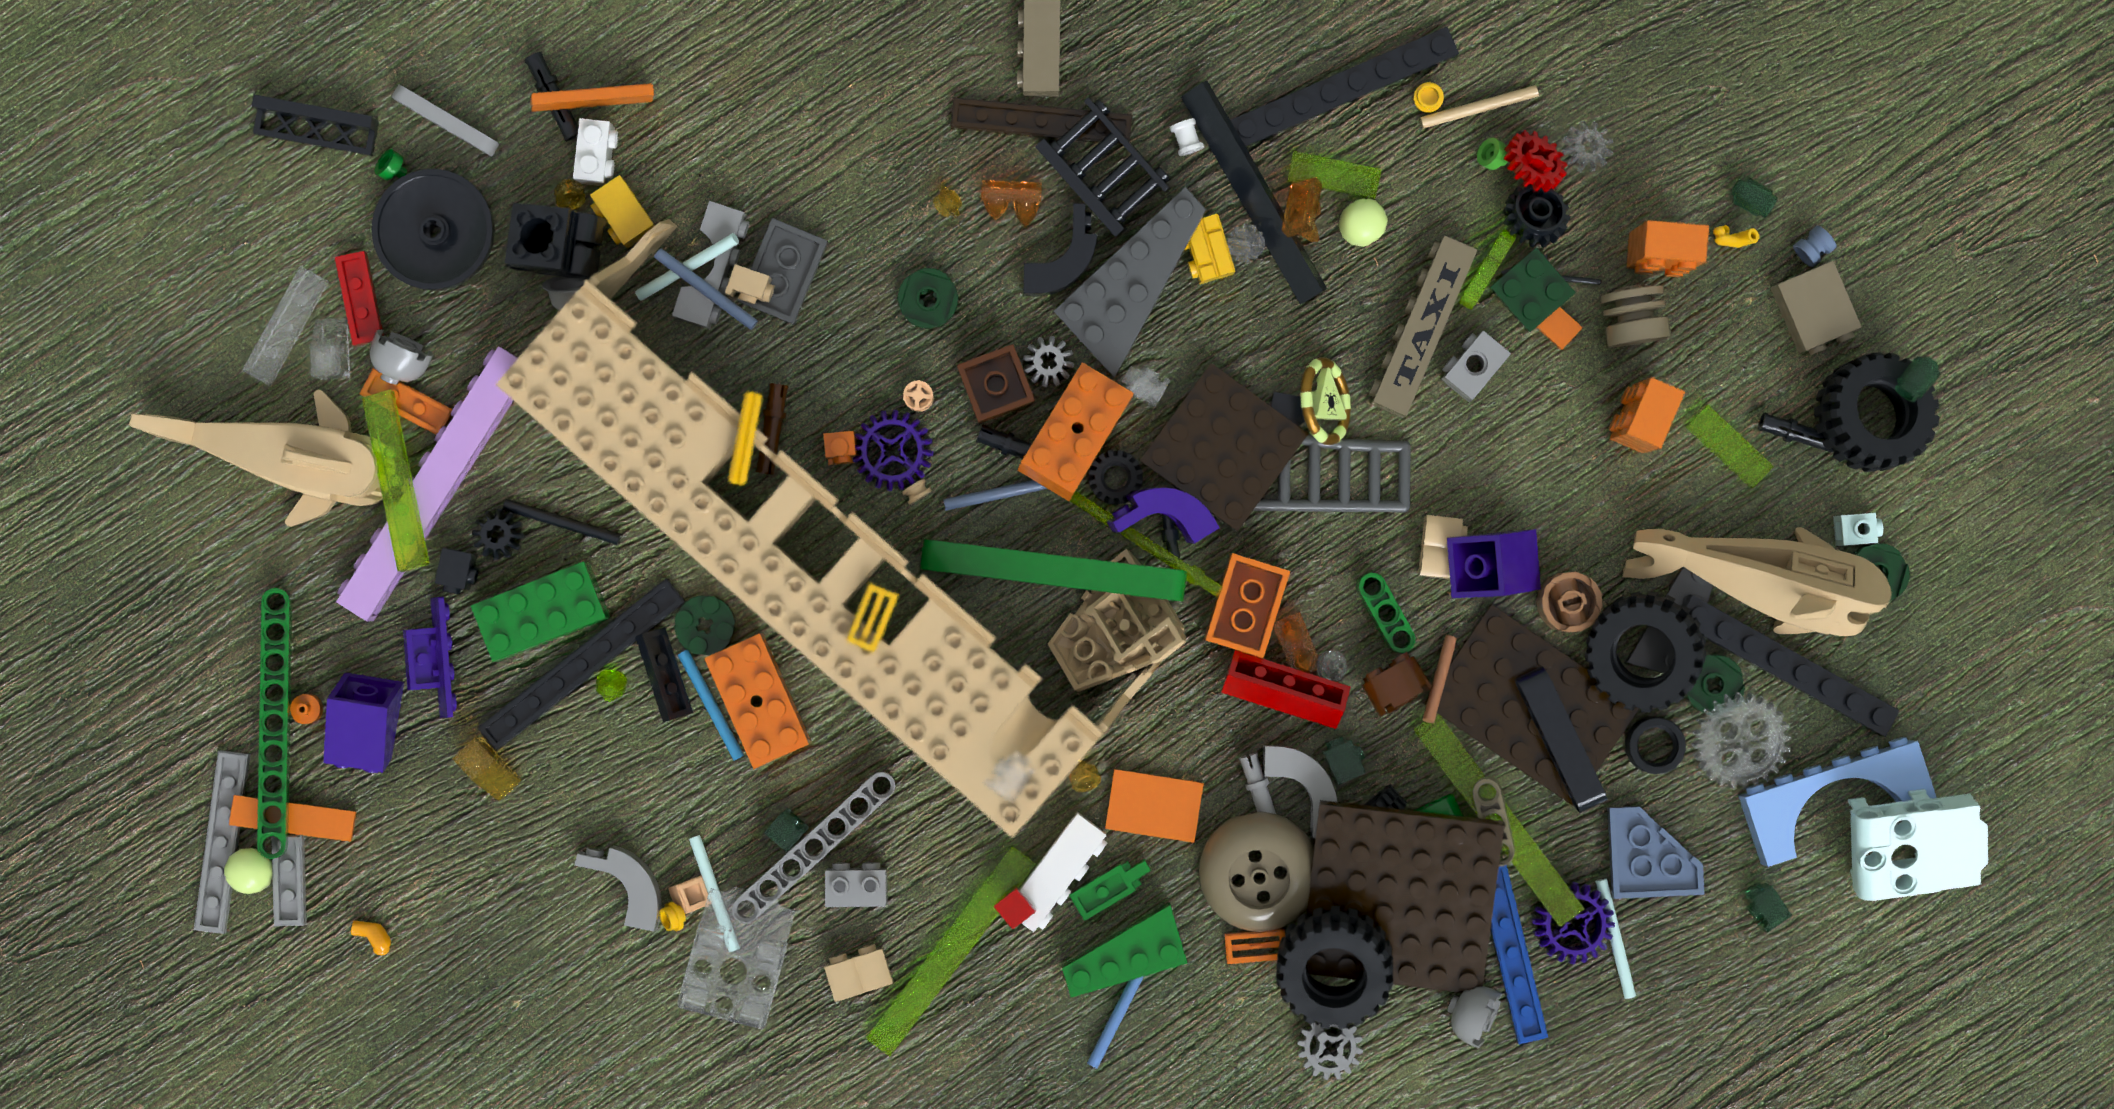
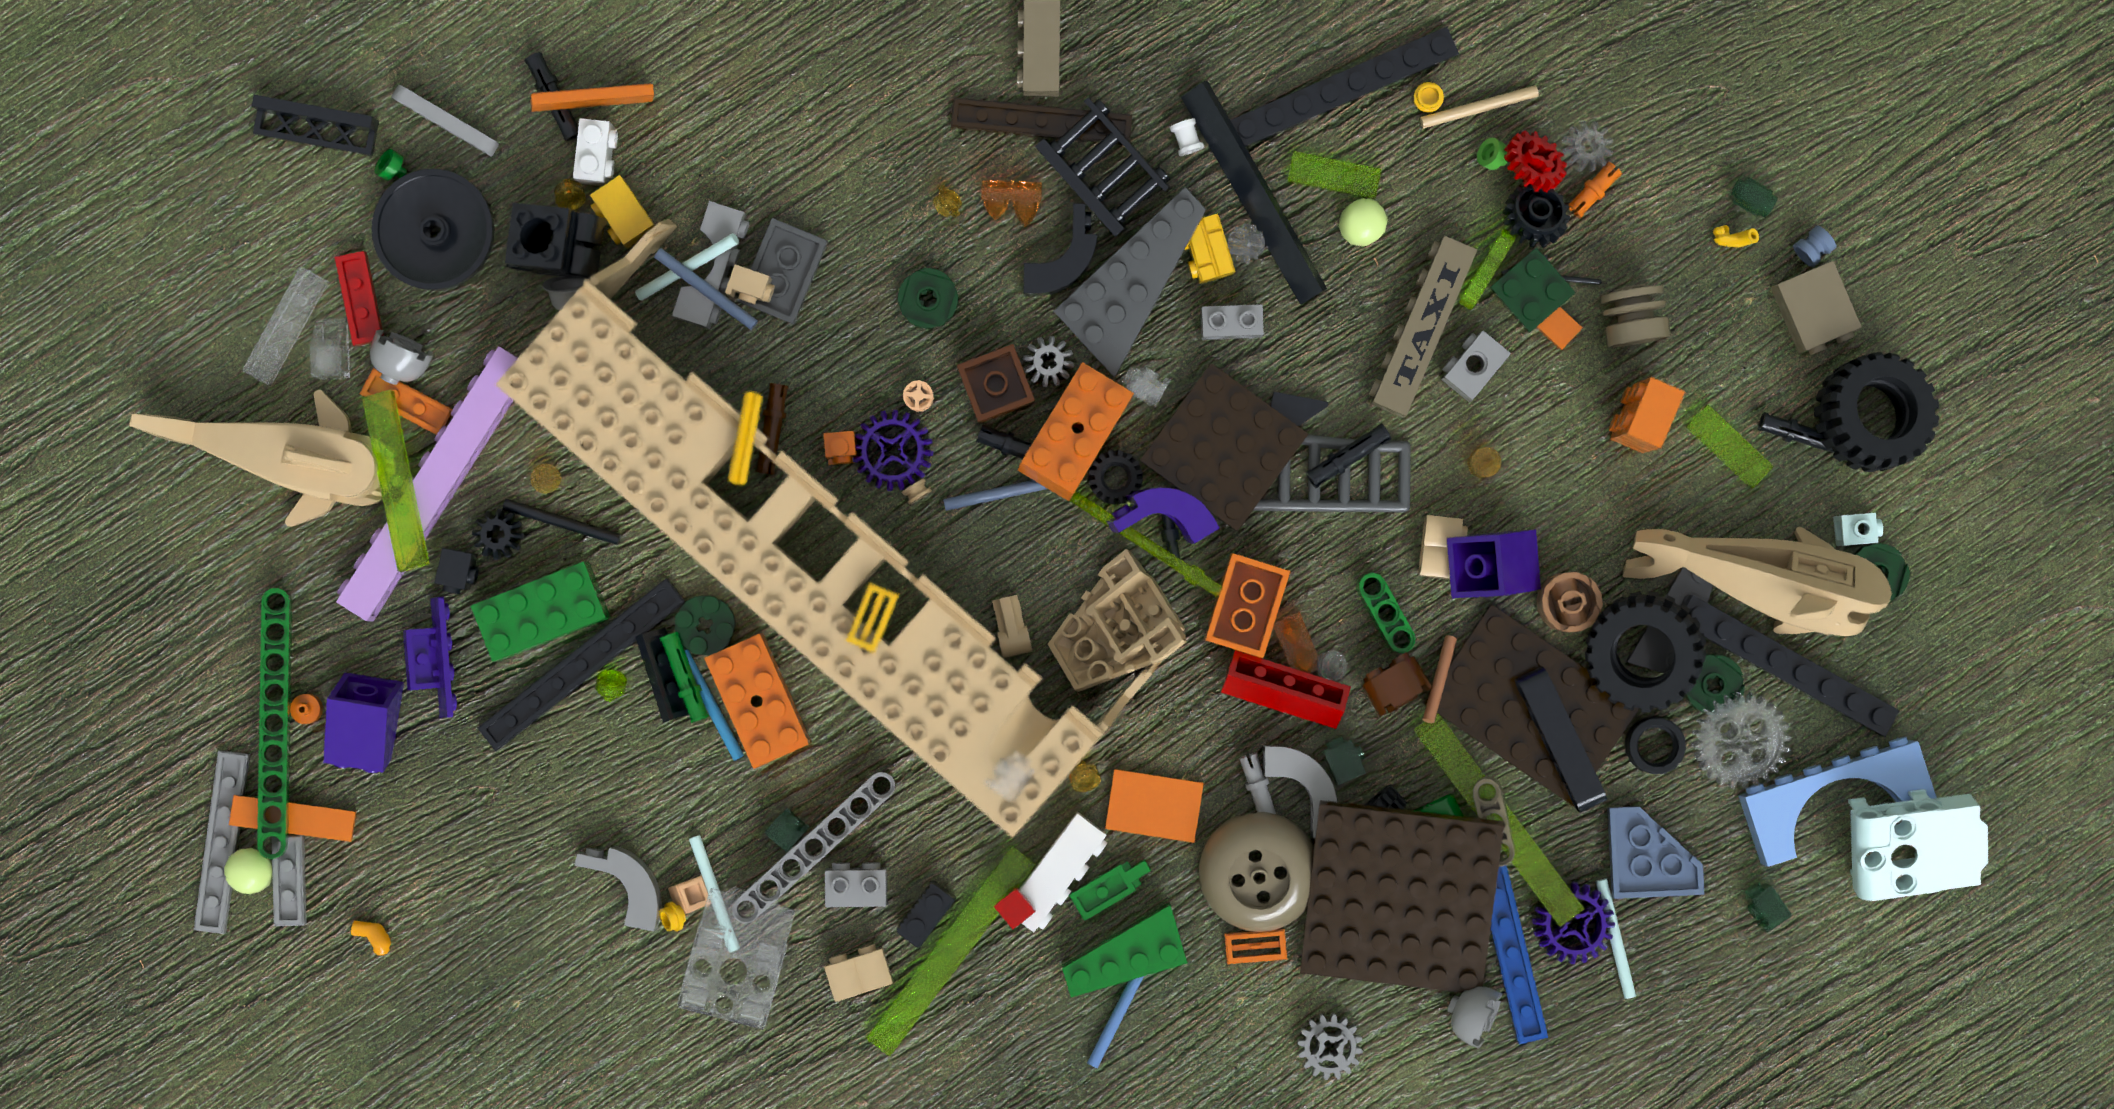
(486, 768): clear yellow slope -> none
(545, 478): none -> clear yellow plate
(684, 677): none -> green pin
(925, 914): none -> black brick
(1012, 633): none -> tan piece
(1053, 570): green beam -> none
(1231, 322): none -> light grey brick
(1302, 209): clear orange tile -> none
(1327, 402): piece -> none
(1334, 1003): black tyre -> none
(1341, 460): none -> black pin
(1479, 461): none -> clear yellow wheel
(1594, 189): none -> orange pin
(1667, 248): orange brick -> none
(1917, 378): clear green brick -> none

